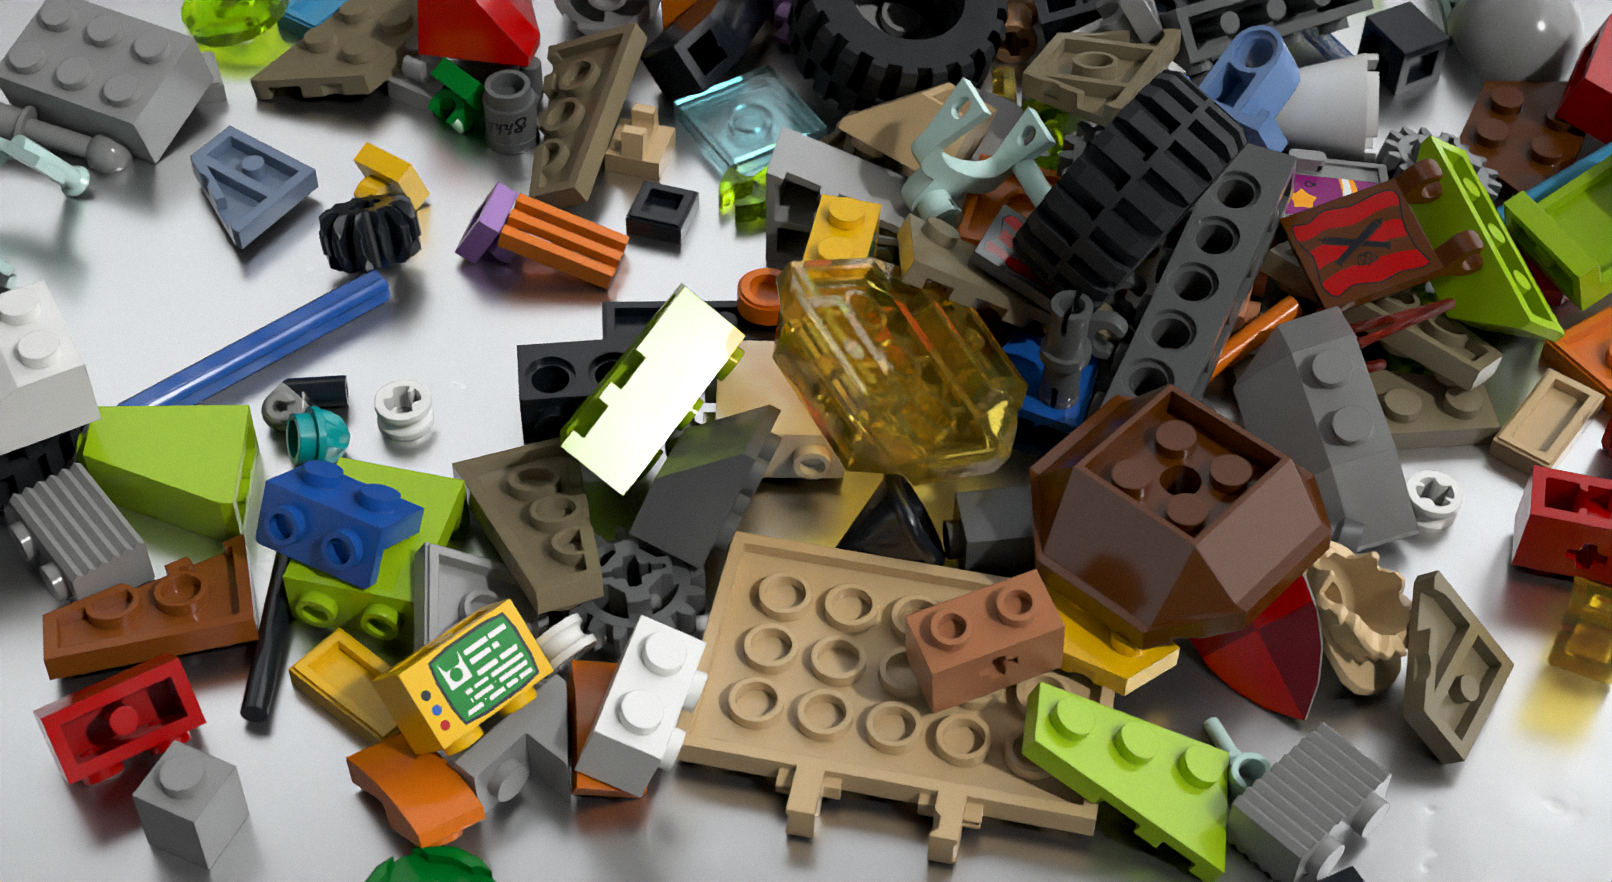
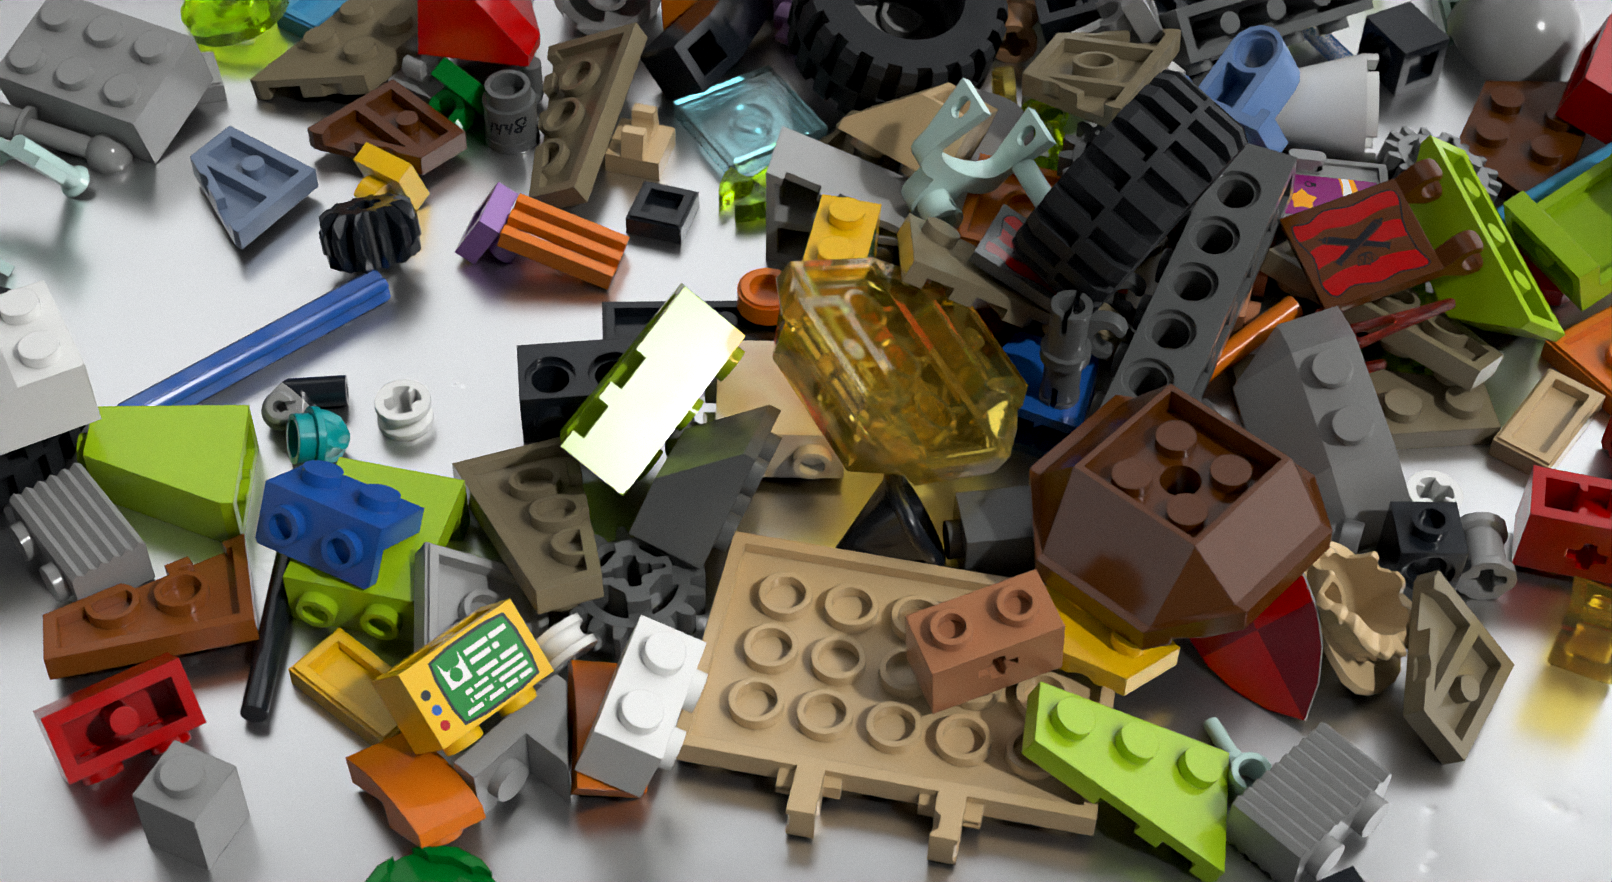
(393, 122): none -> reddish brown wing
(1423, 540): none -> black brick
(1486, 568): none -> light grey bush

